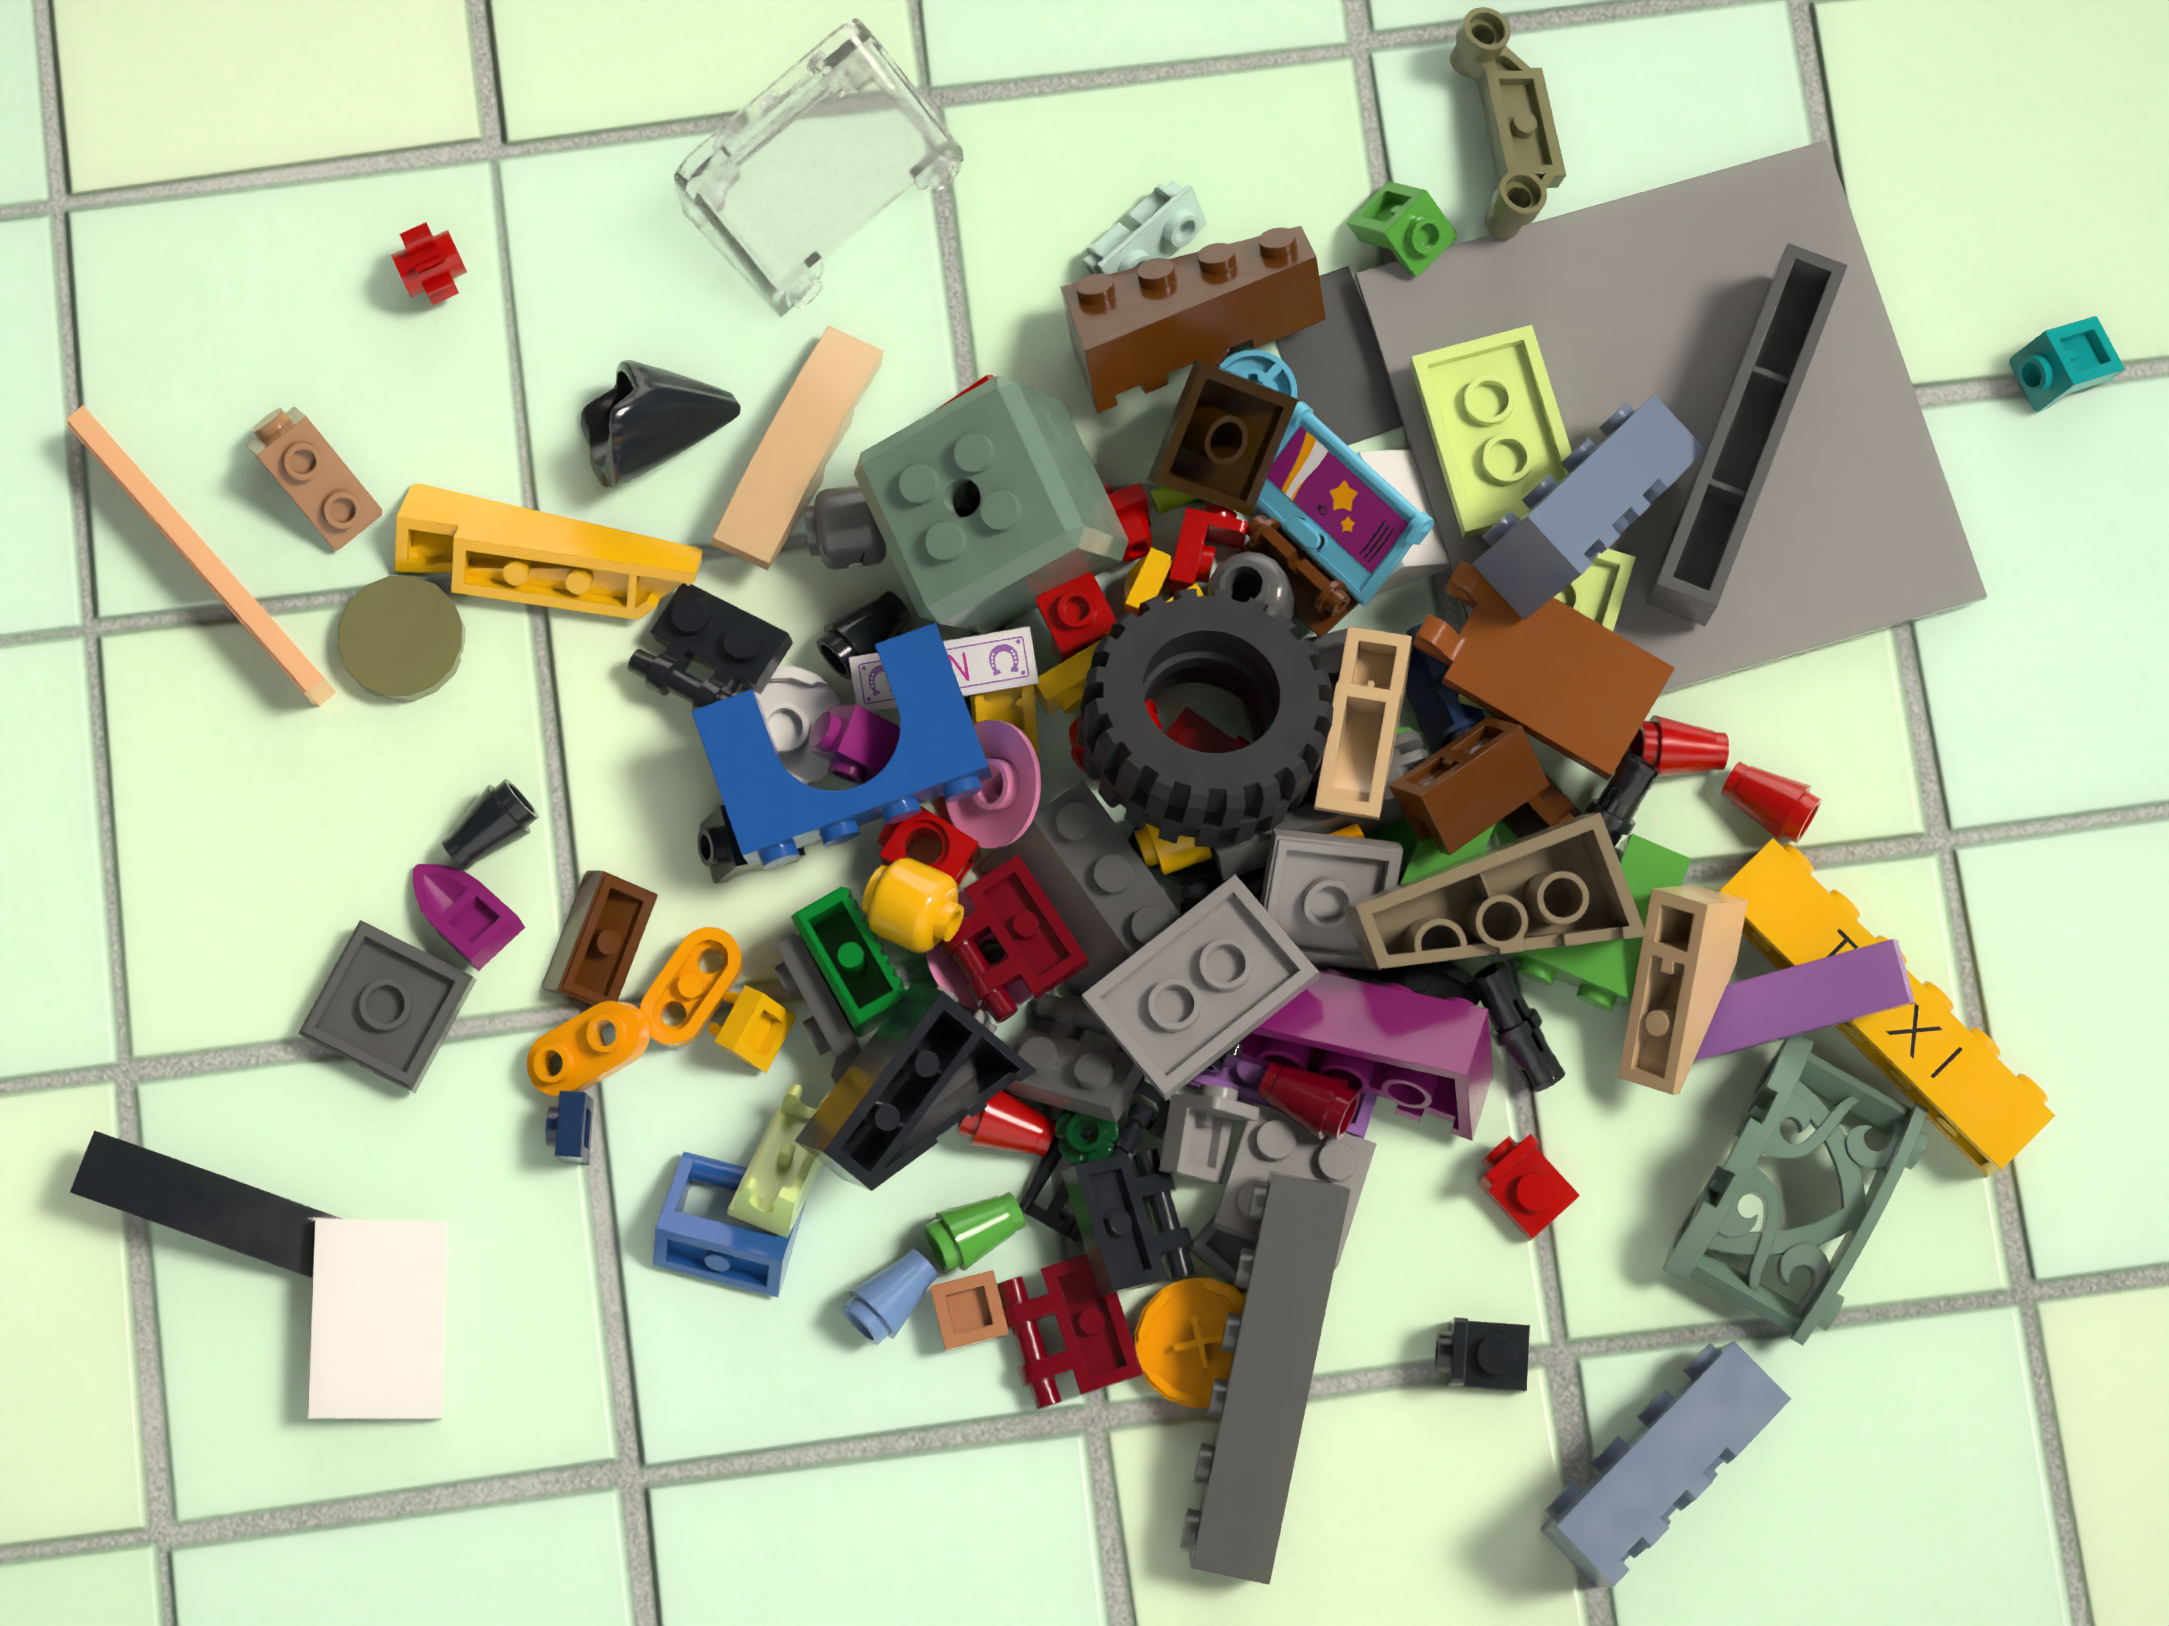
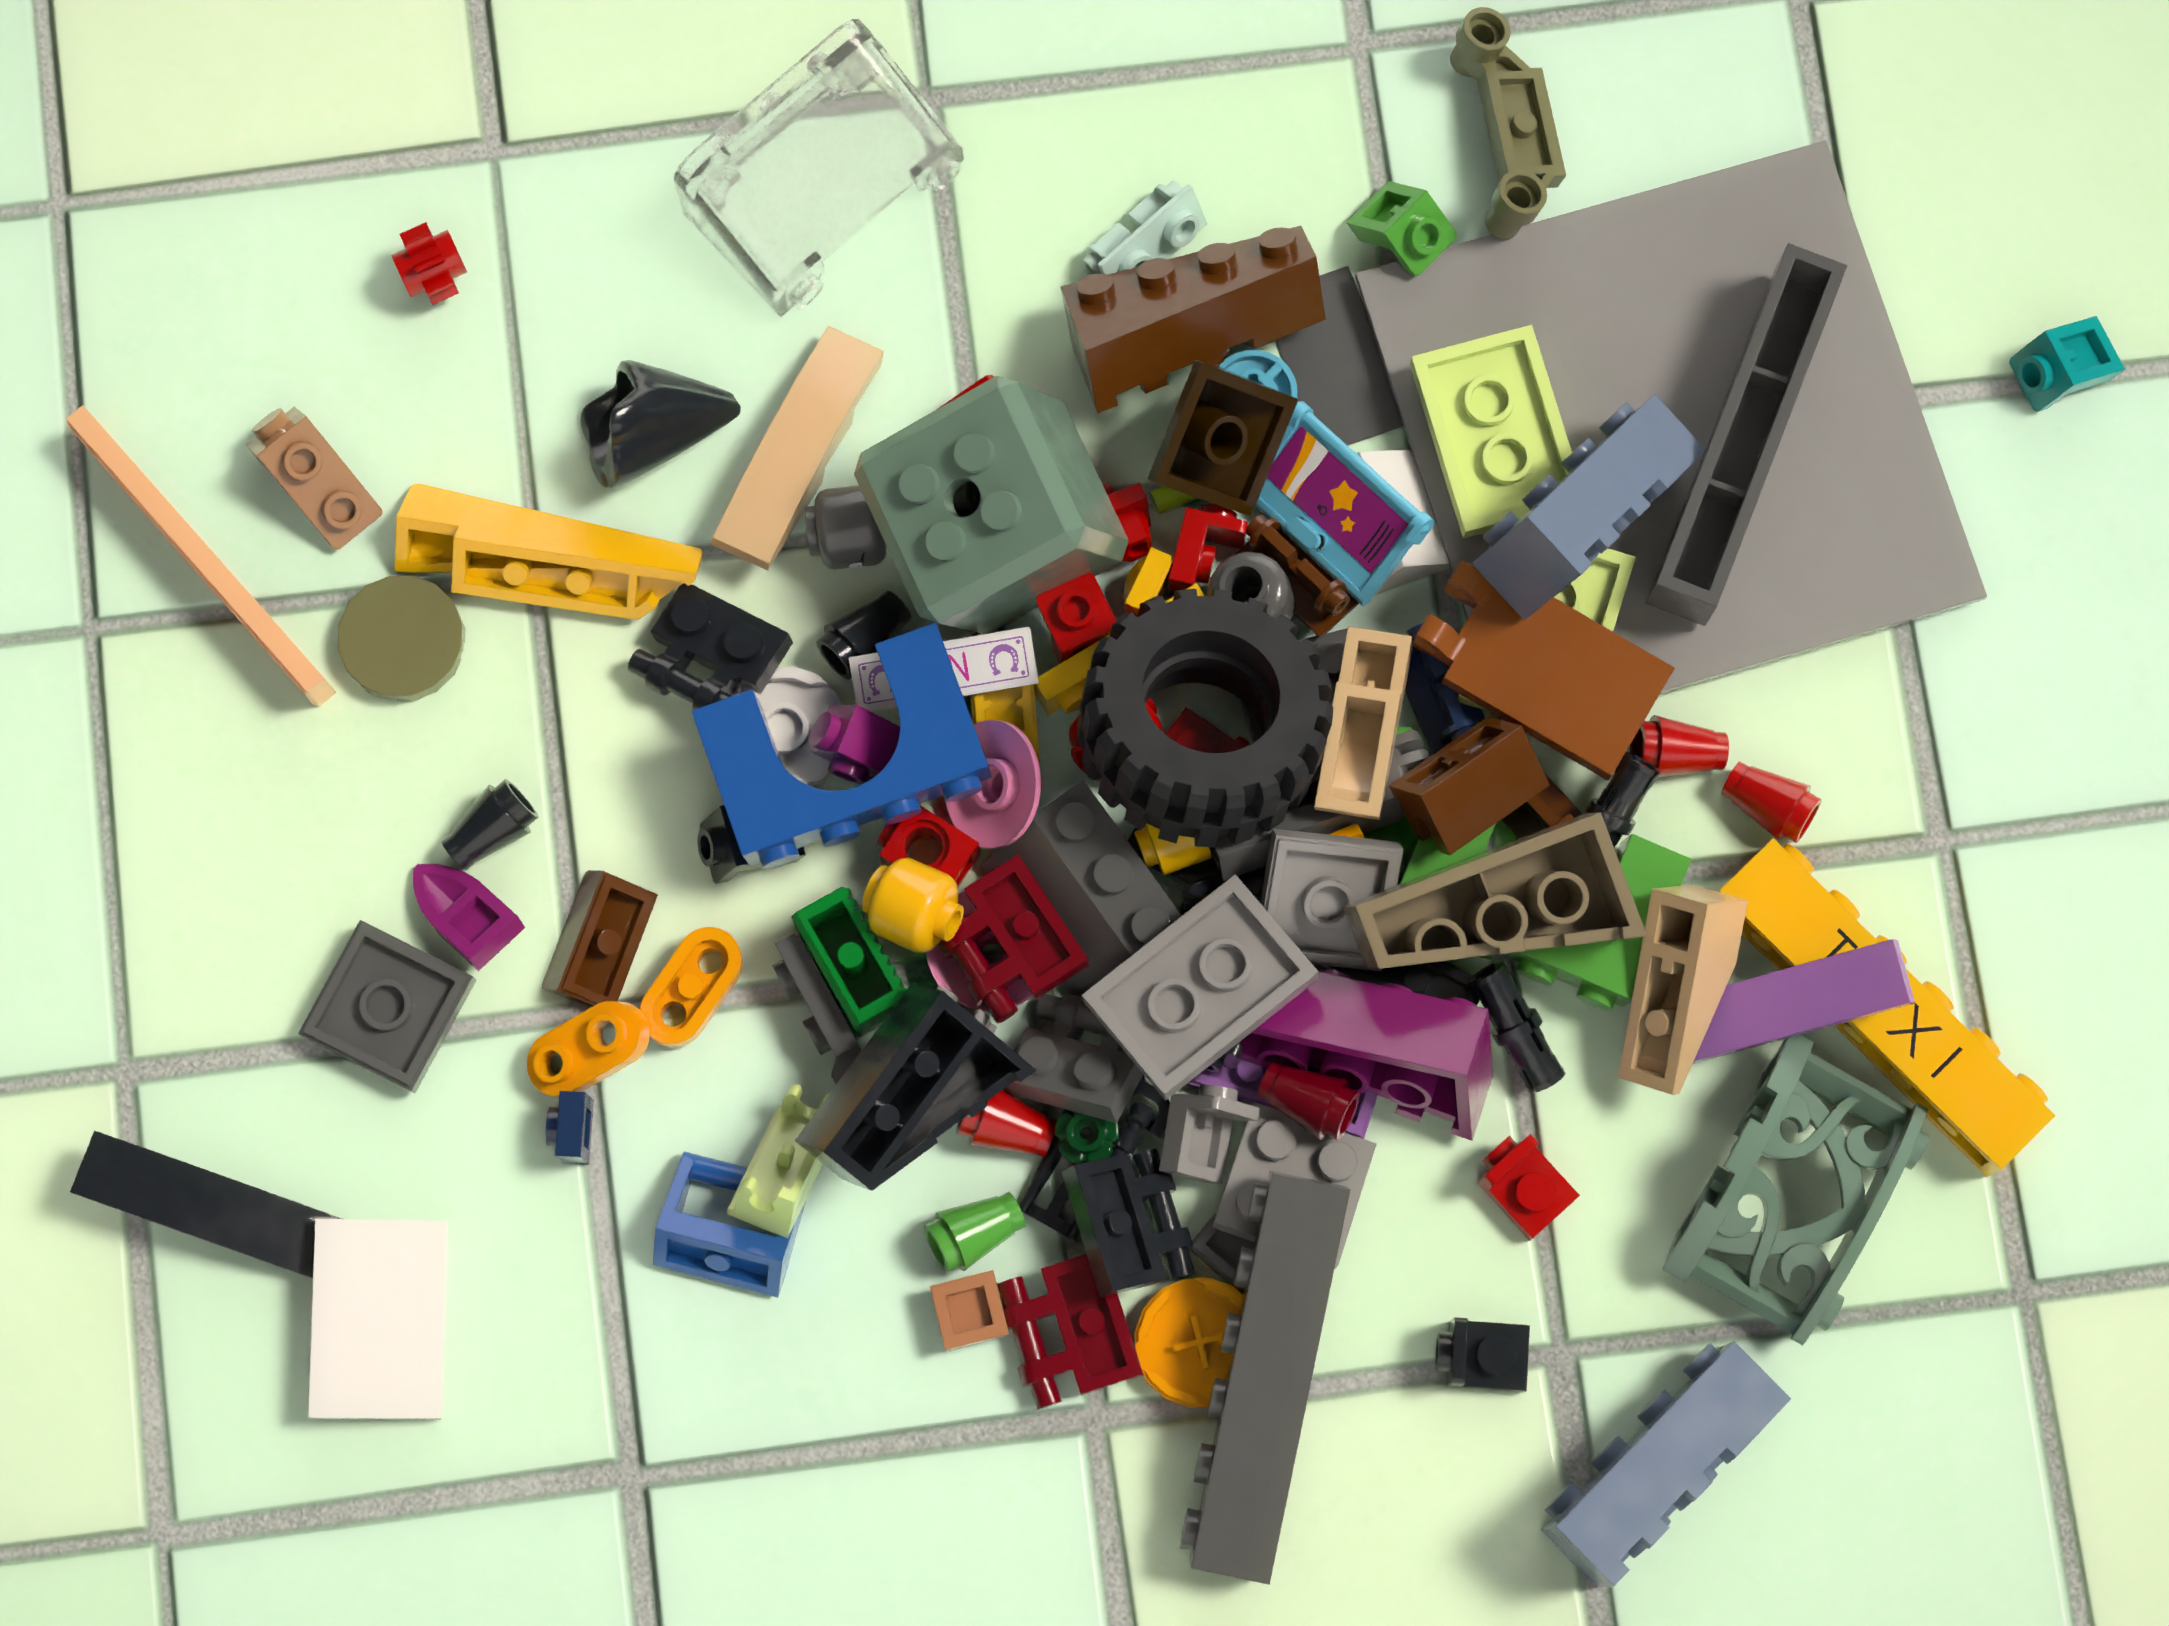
(753, 1028): yellow tile -> none
(888, 1298): medium blue cone -> none

